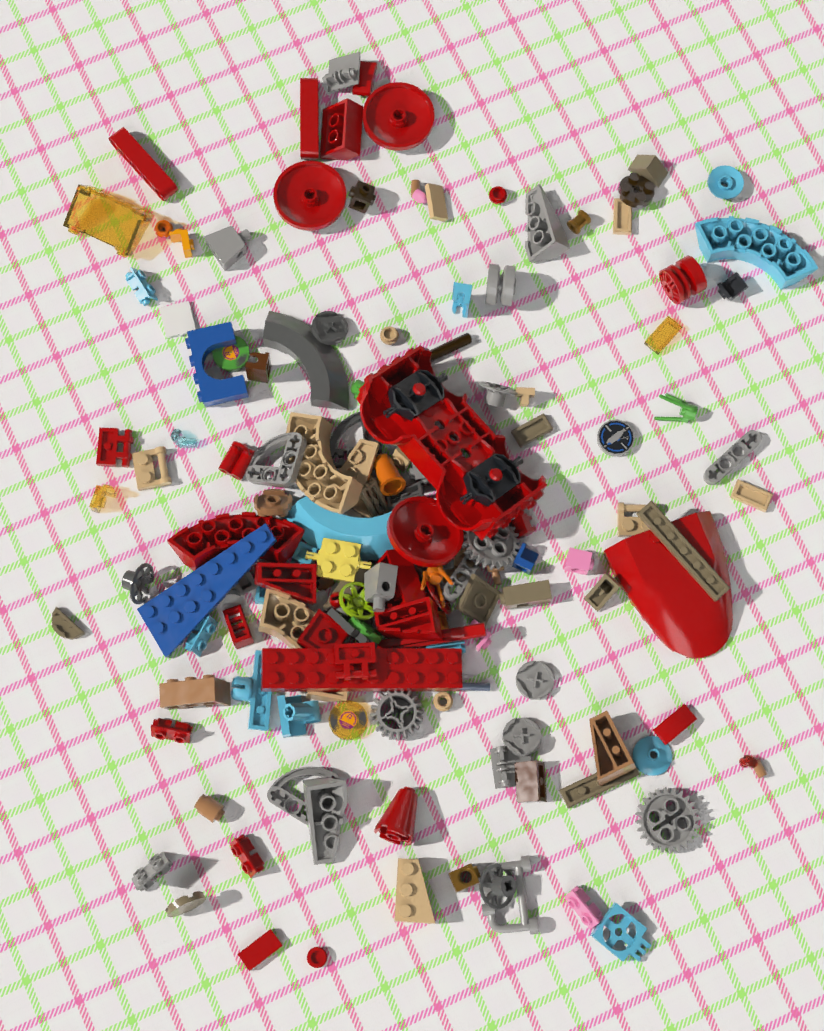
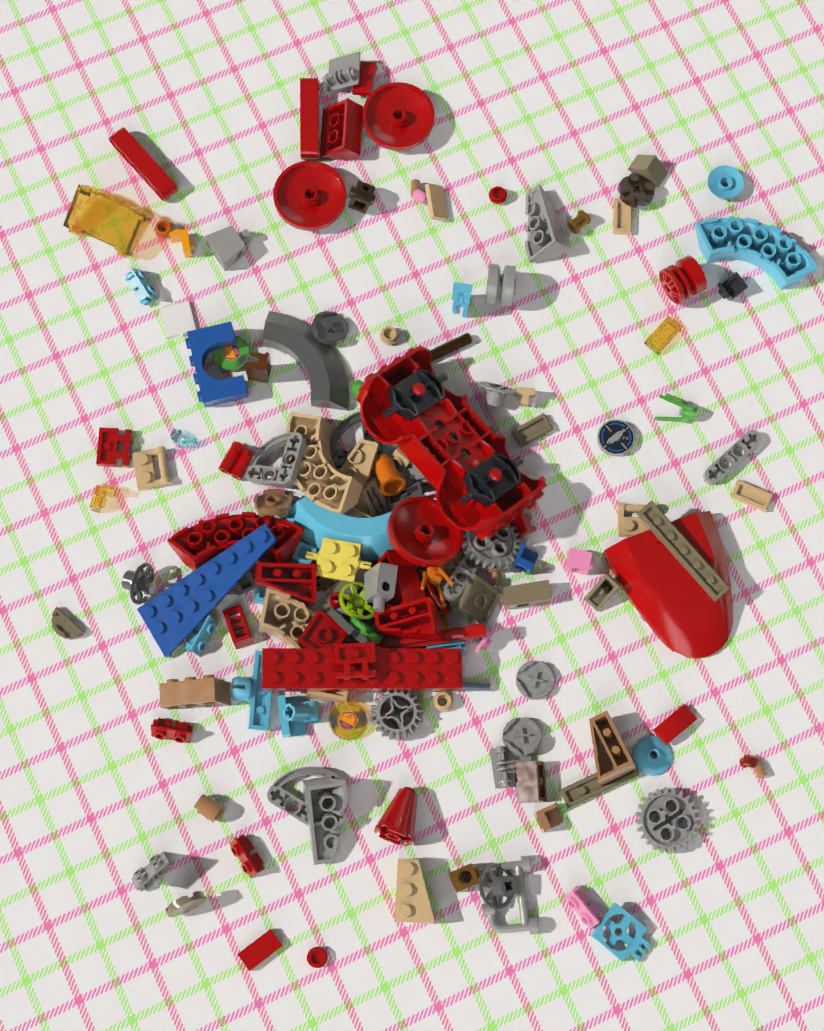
(548, 817): none -> medium nougat panel

